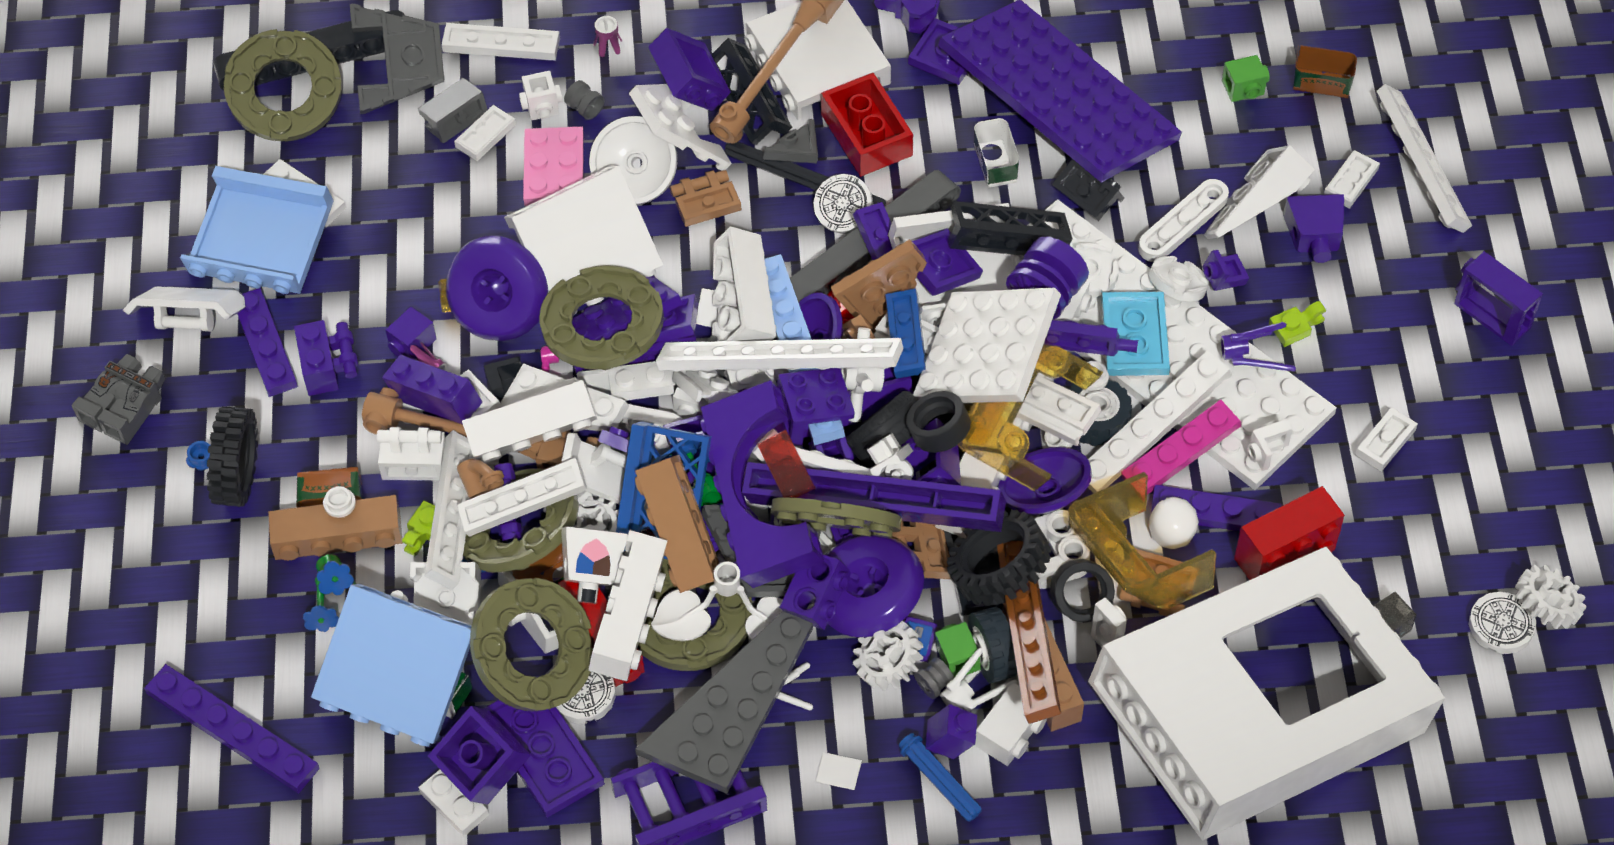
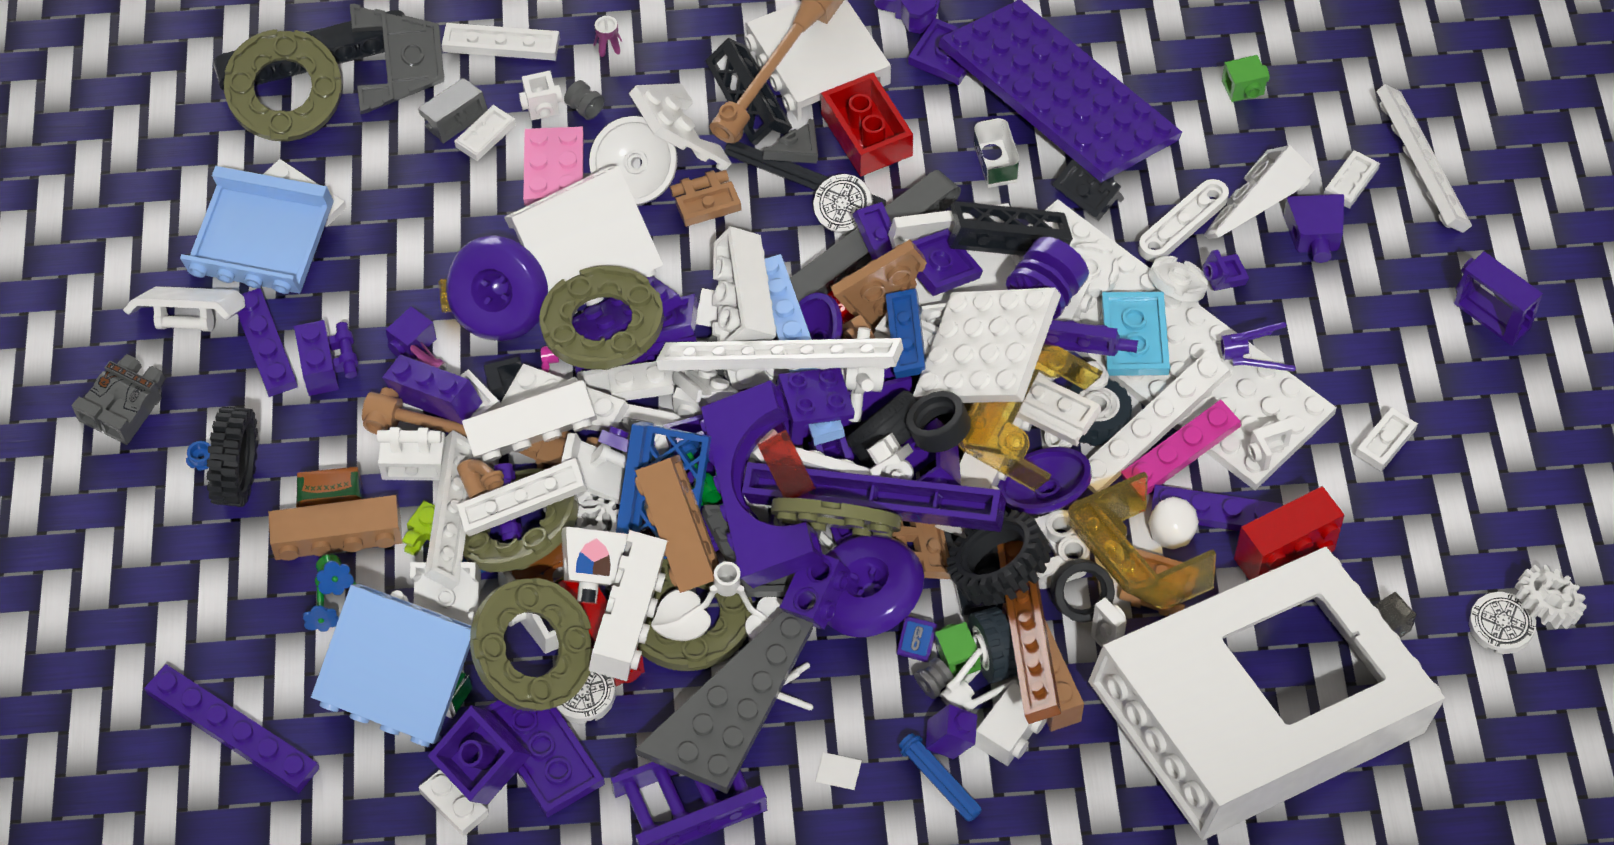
(339, 502): white plate -> none
(689, 69): dark purple window -> none
(888, 655): white gear -> none
(1298, 323): lime plate -> none
(1314, 60): dark orange piece -> none

